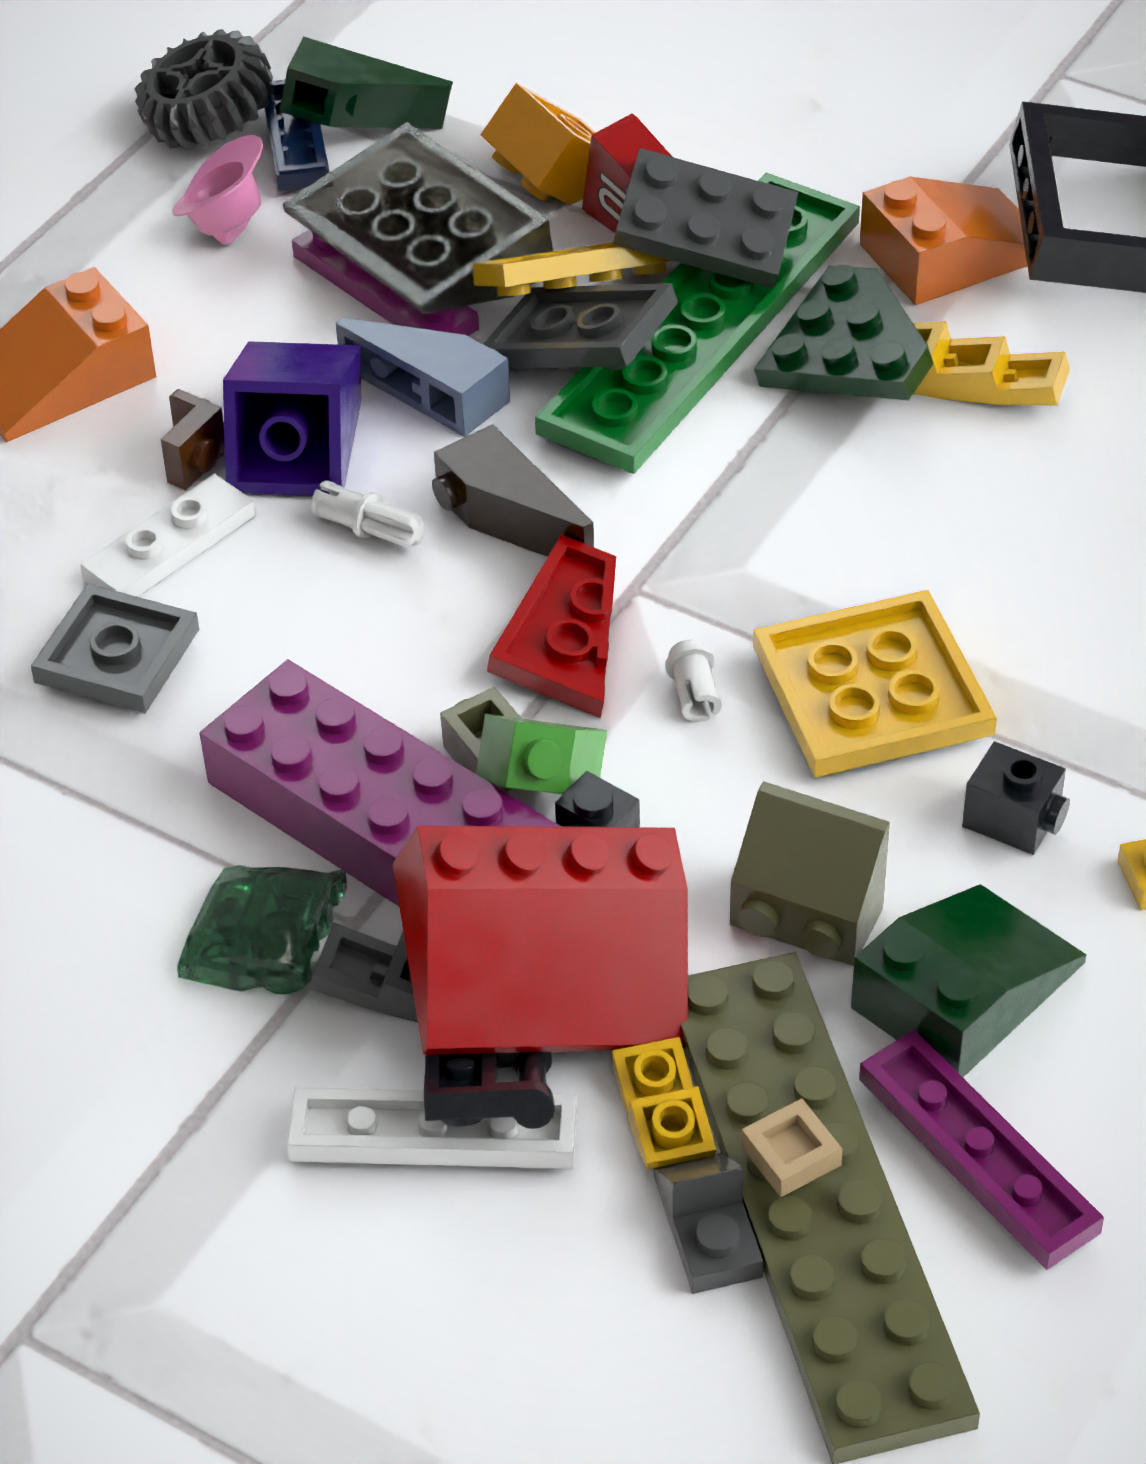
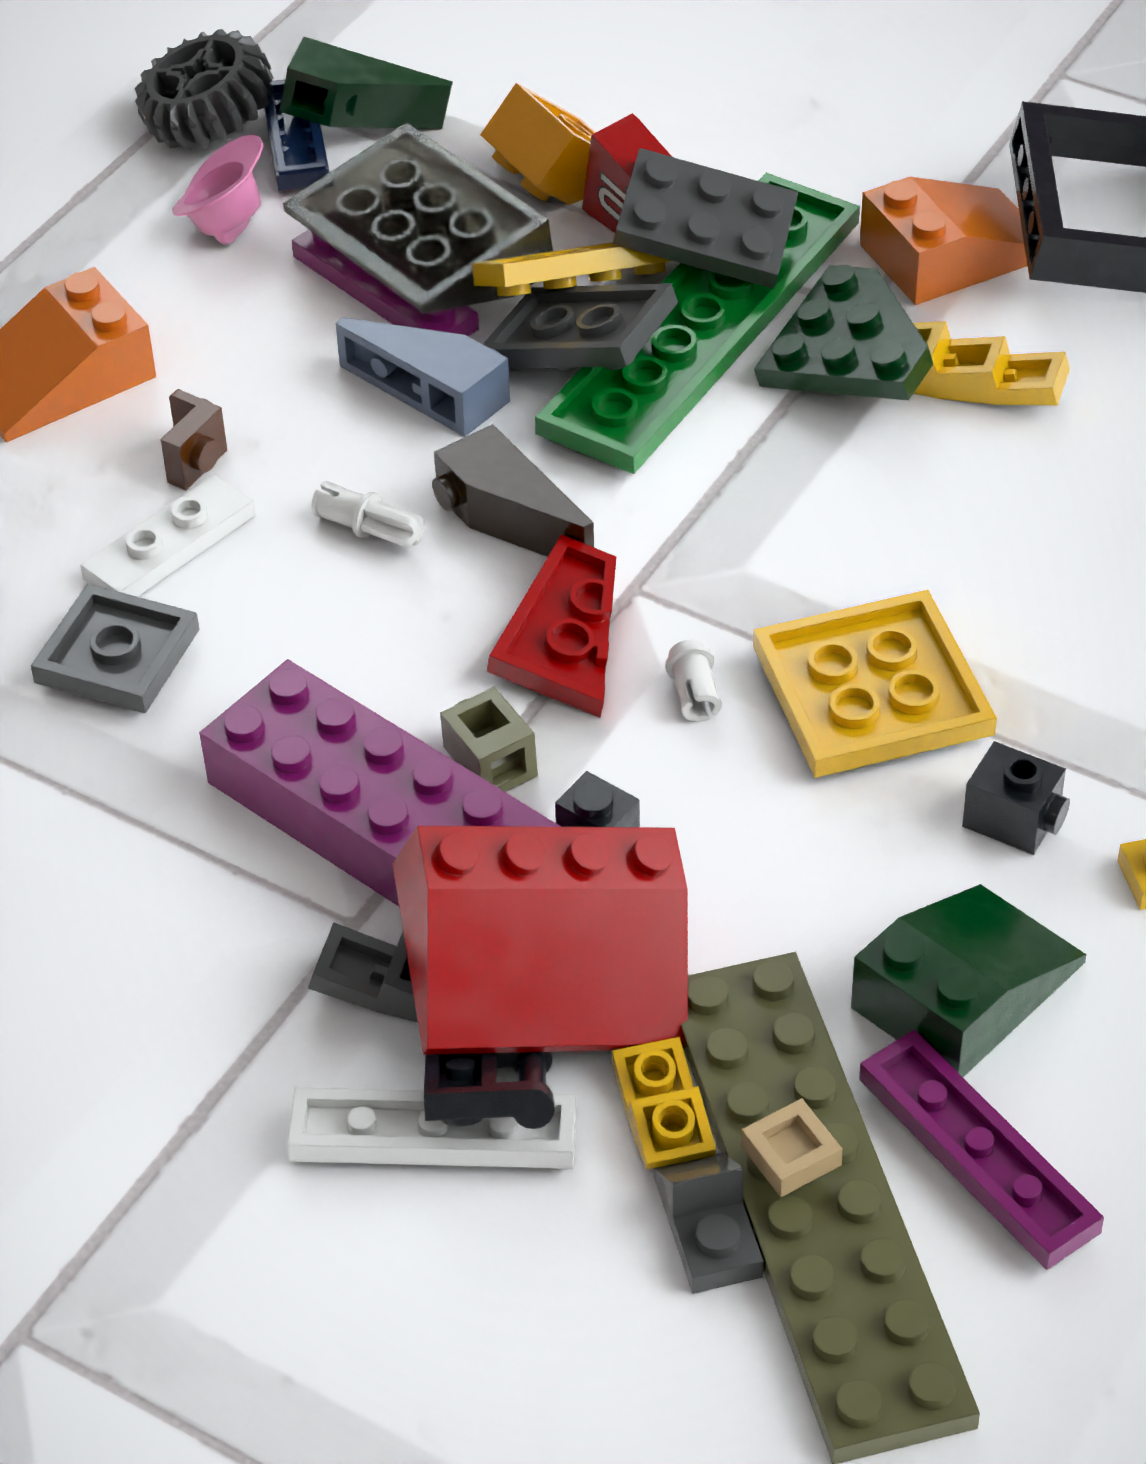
(261, 928): clear green slope -> none
(290, 416): dark purple slope -> none
(538, 753): bright green slope -> none
(810, 873): olive slope -> none

